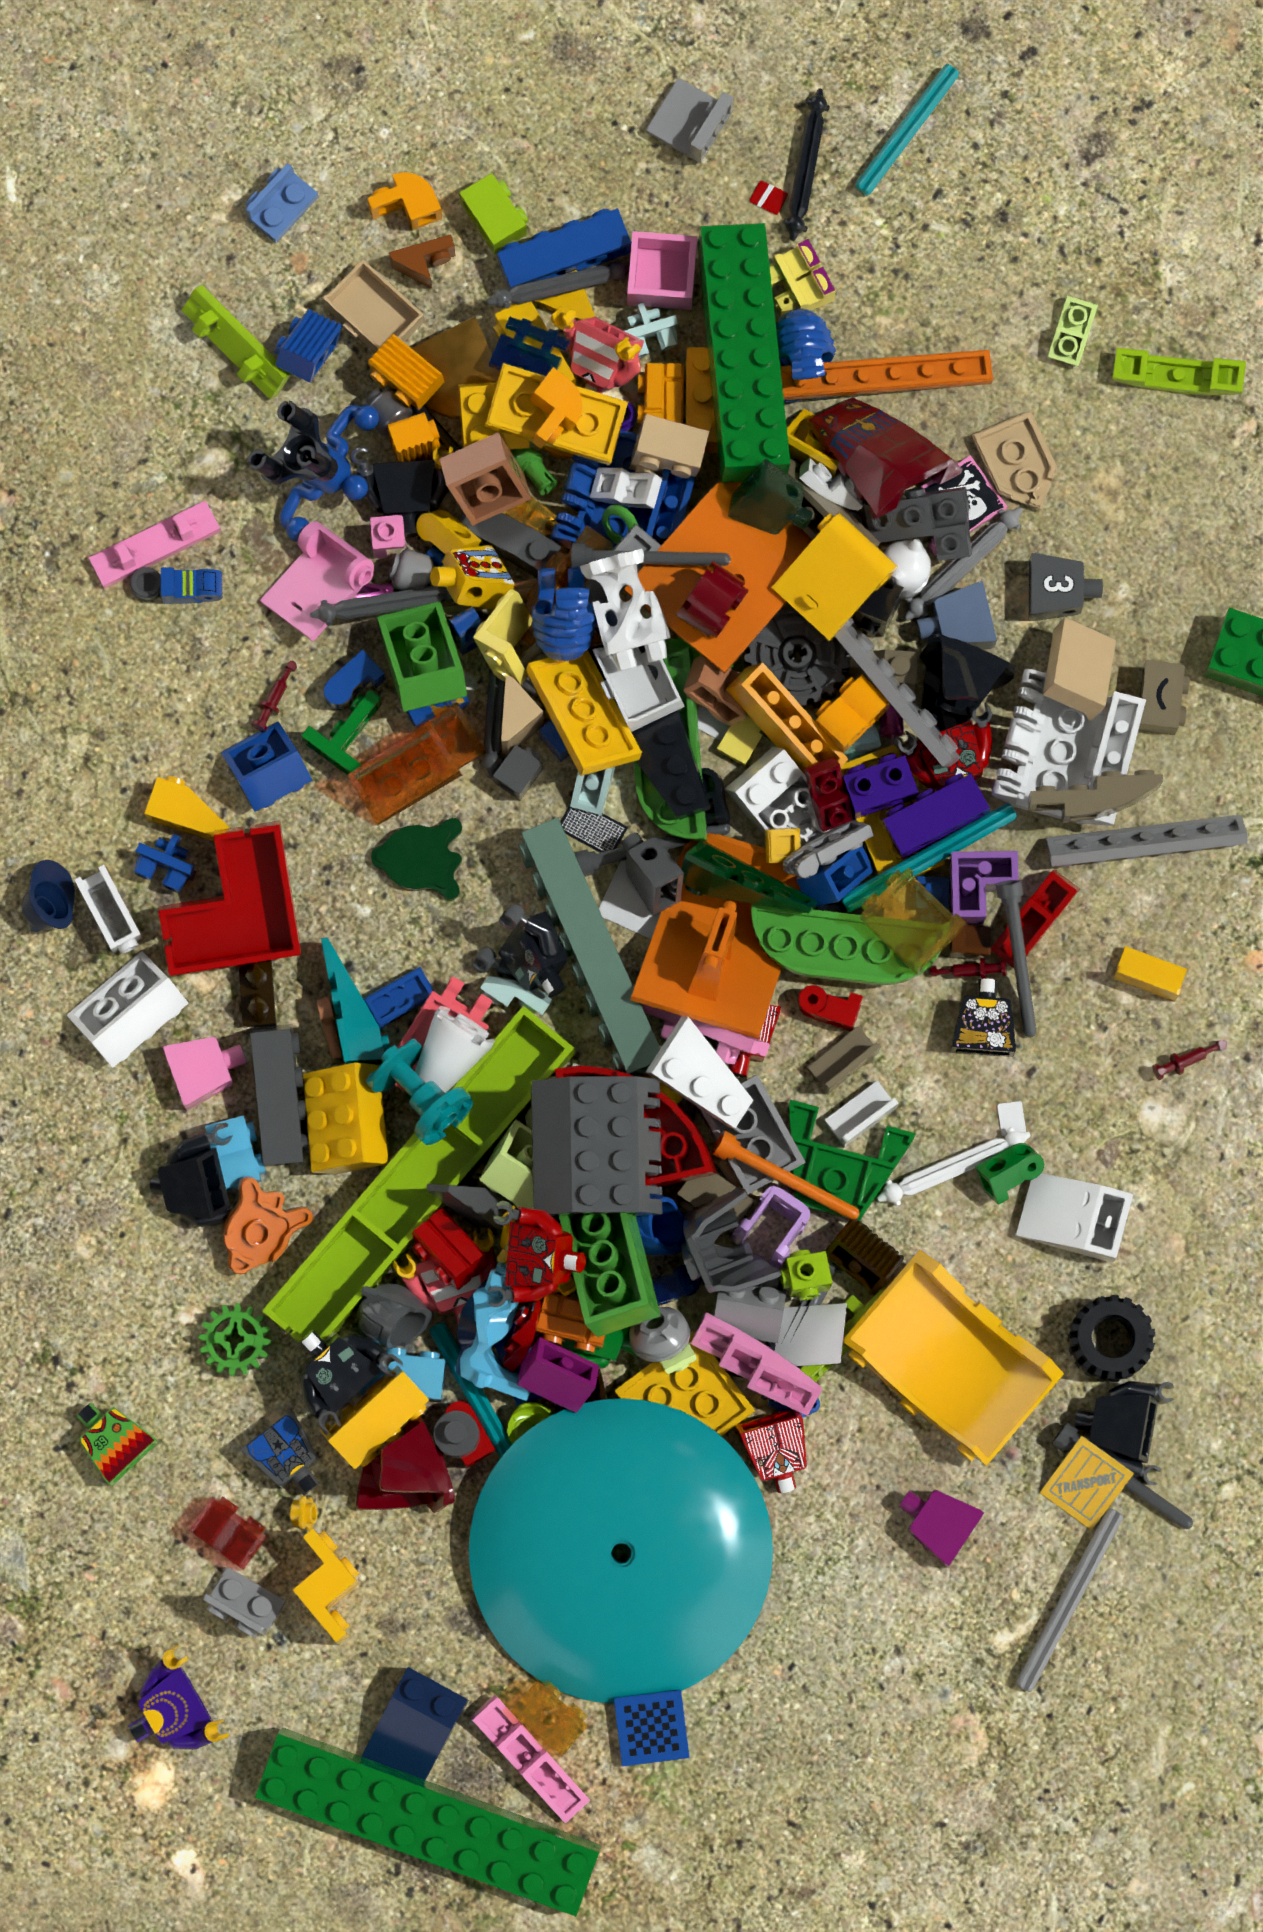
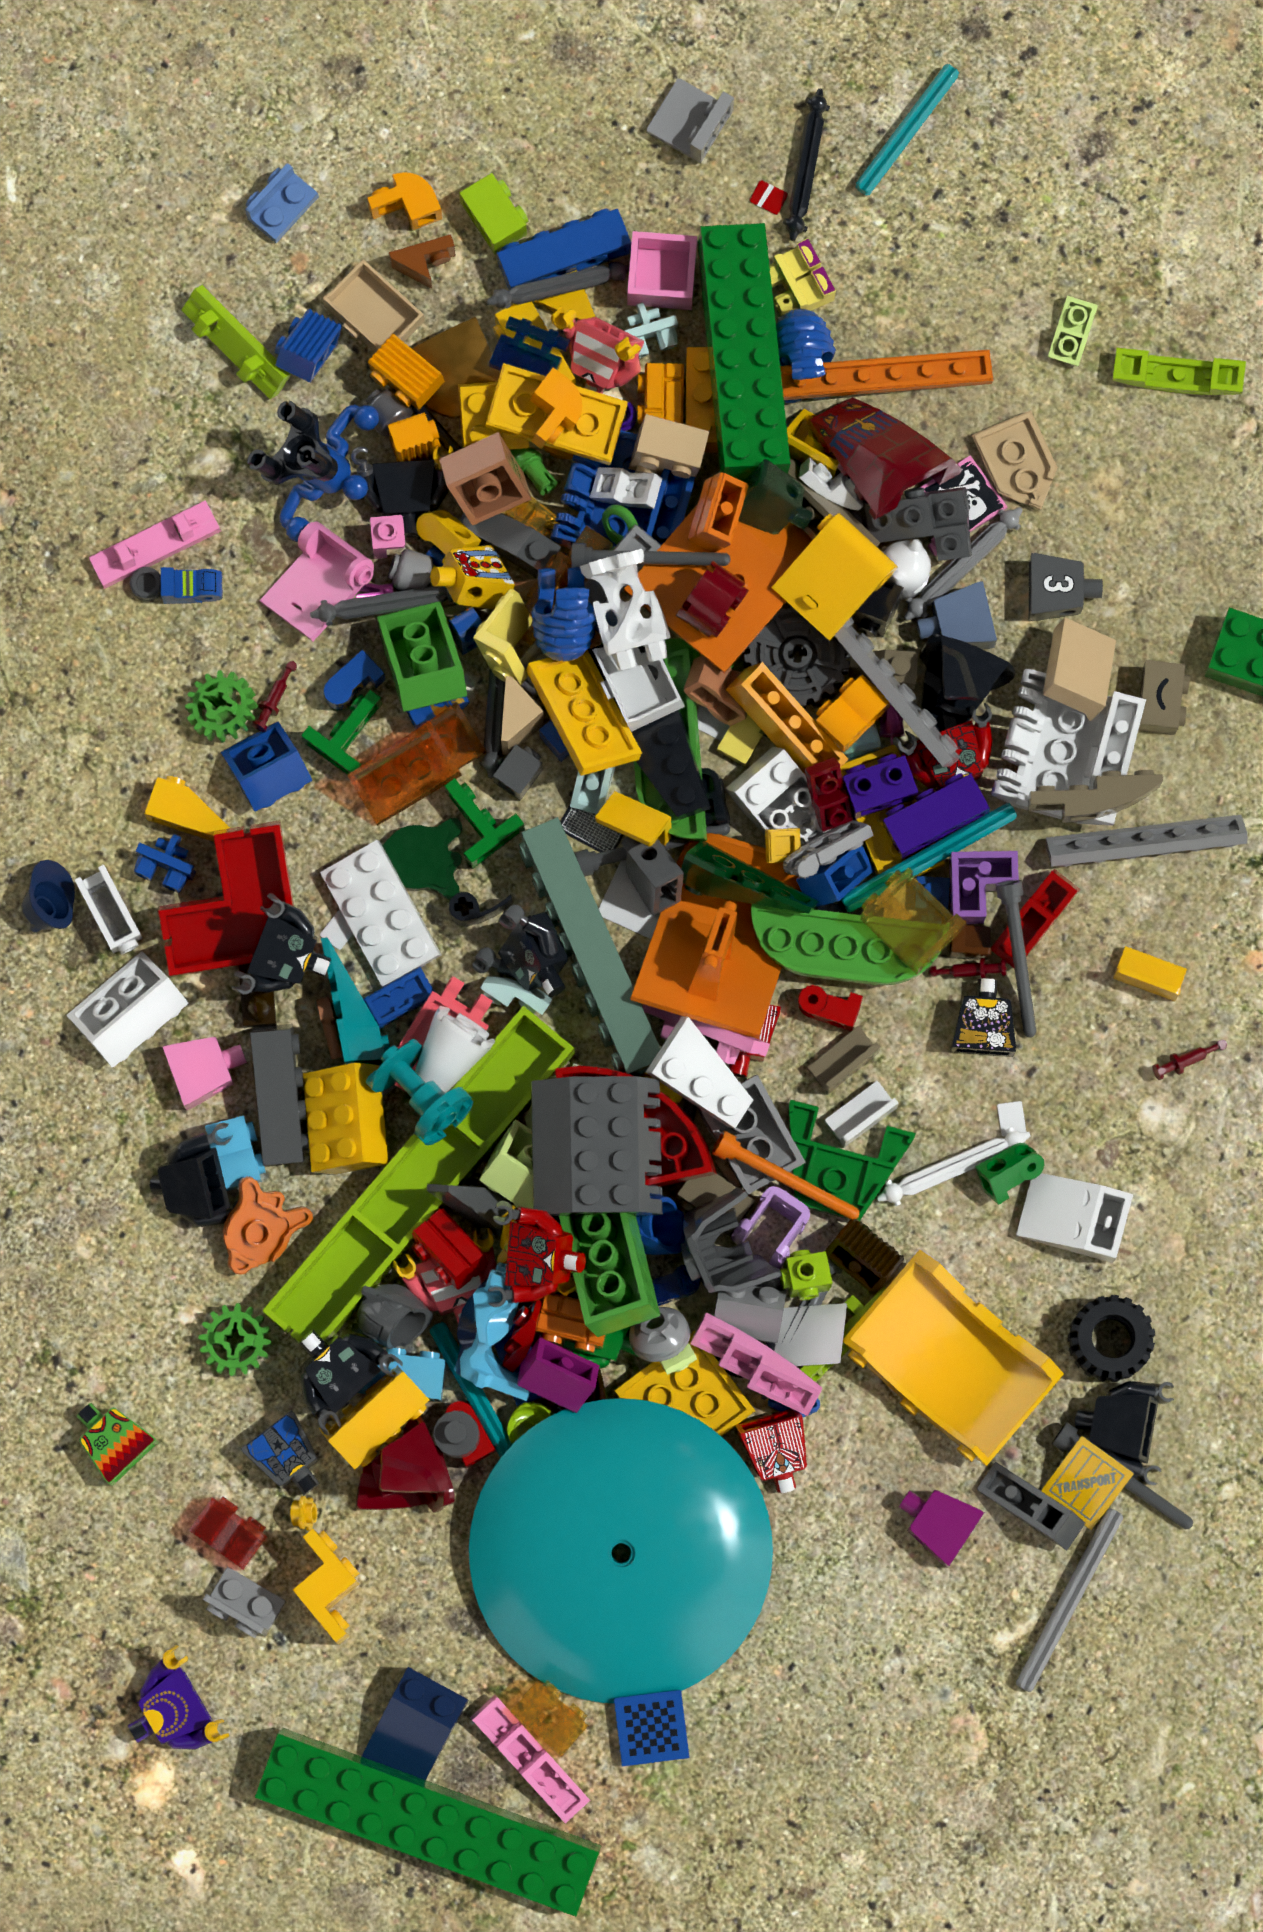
(225, 718): none -> bright green gear
(282, 951): none -> black torso
(337, 931): none -> white sticker
(380, 913): none -> white plate
(475, 916): none -> black panel
(482, 823): none -> green bracket
(635, 820): none -> yellow panel
(718, 512): none -> orange brick
(1031, 1506): none -> dark grey slope

